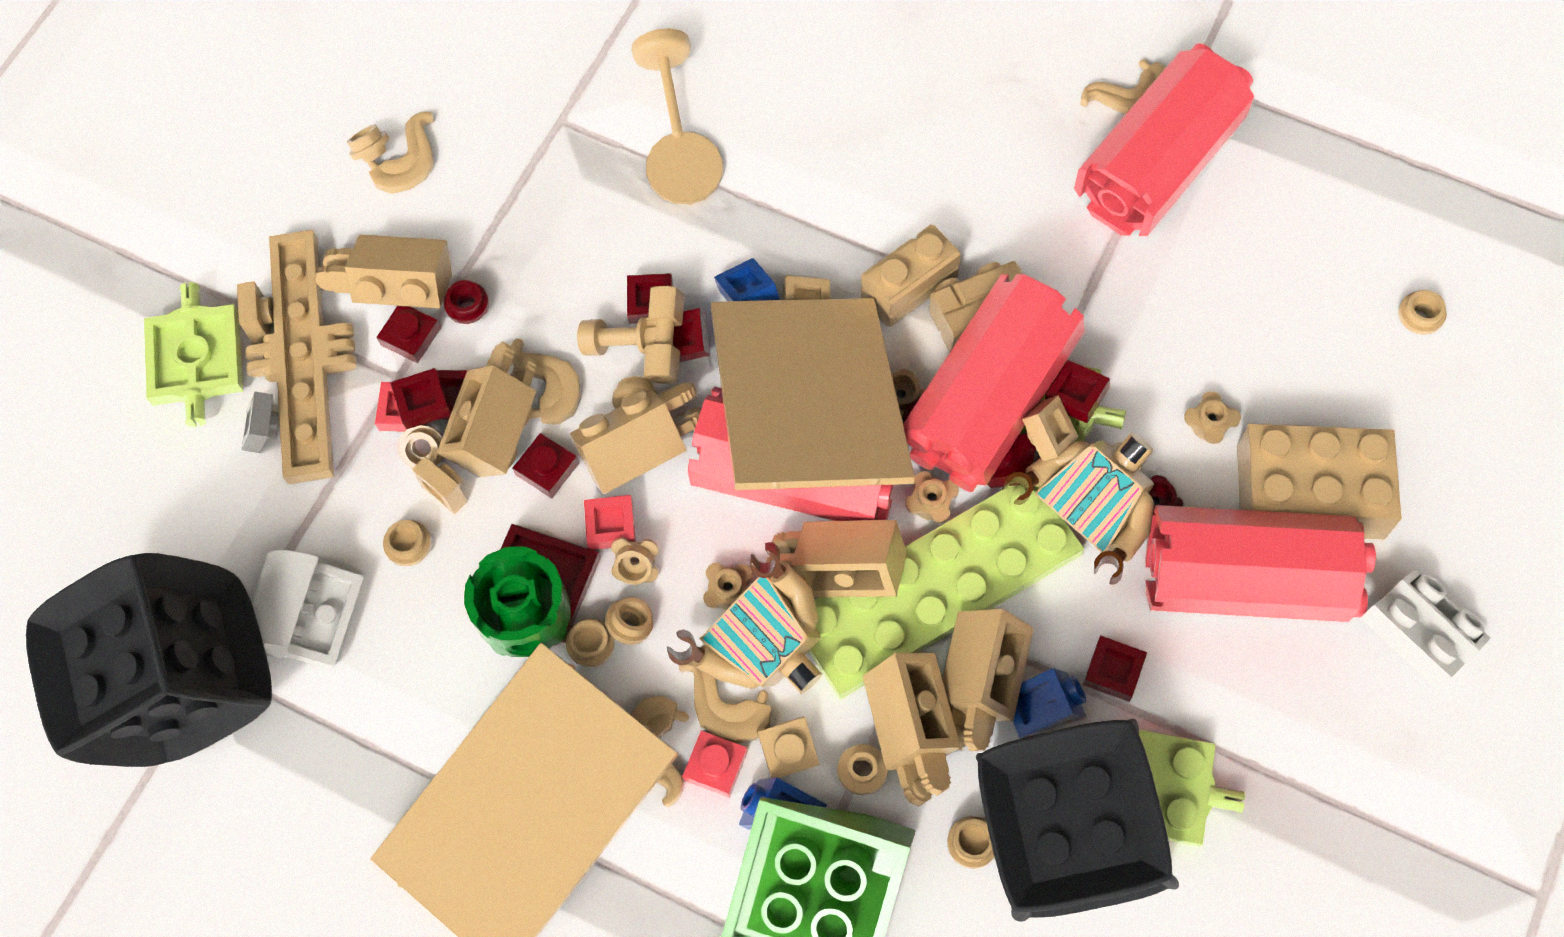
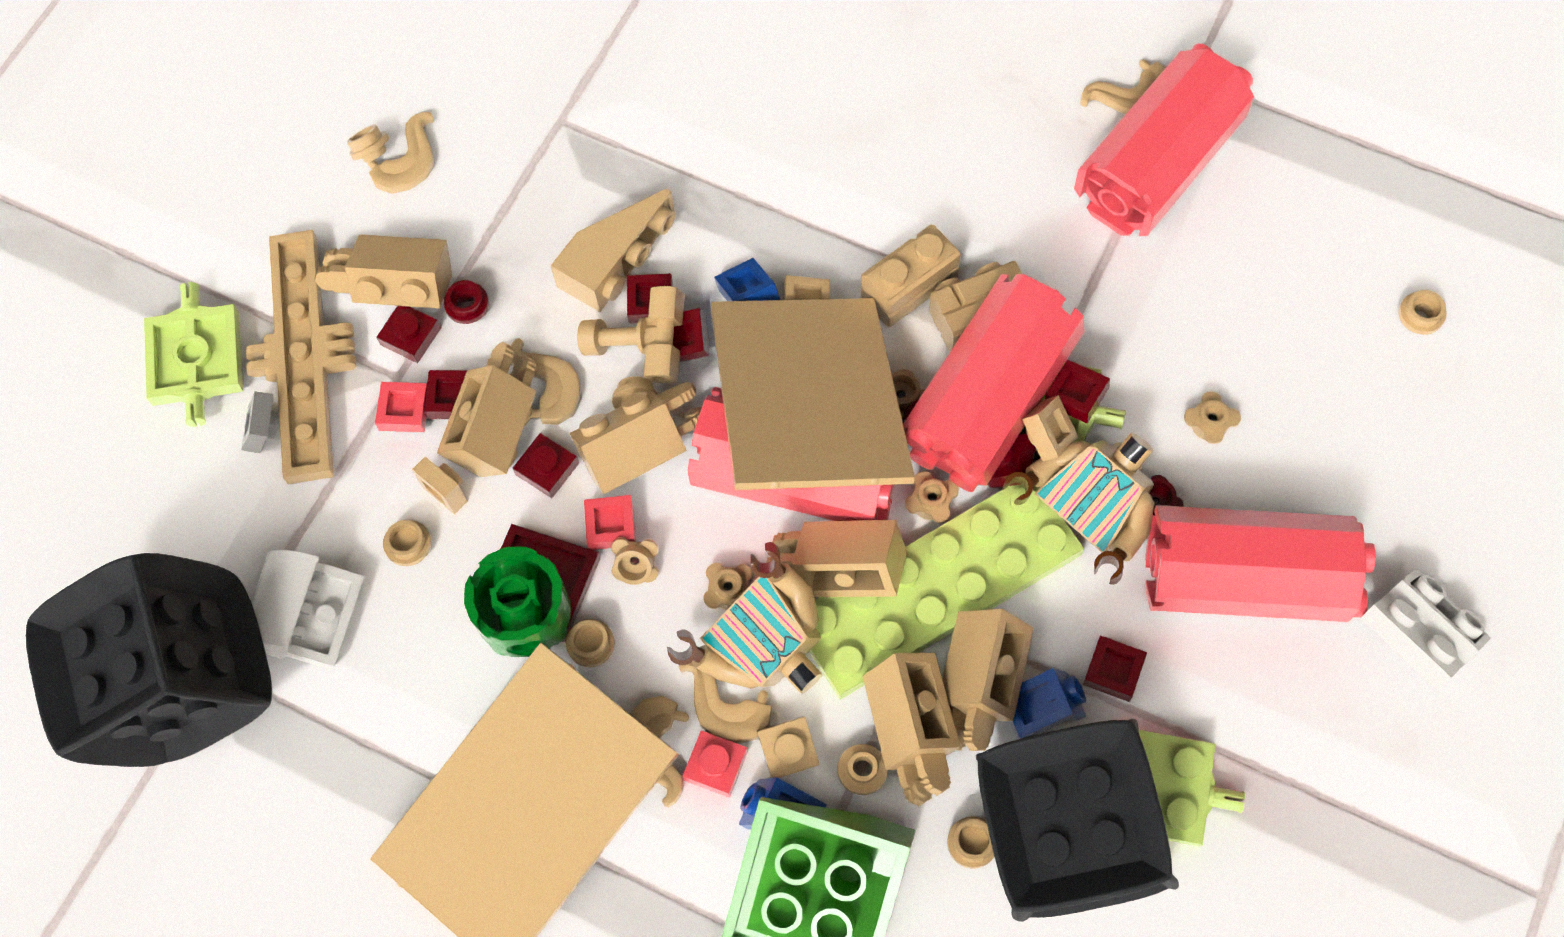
(254, 311): tan plate -> none
(407, 448): tan plate -> none
(420, 398): dark red plate -> none
(606, 252): none -> tan slope
(635, 612): tan plate -> none
(682, 164): tan piece -> none
(1321, 473): tan brick -> none

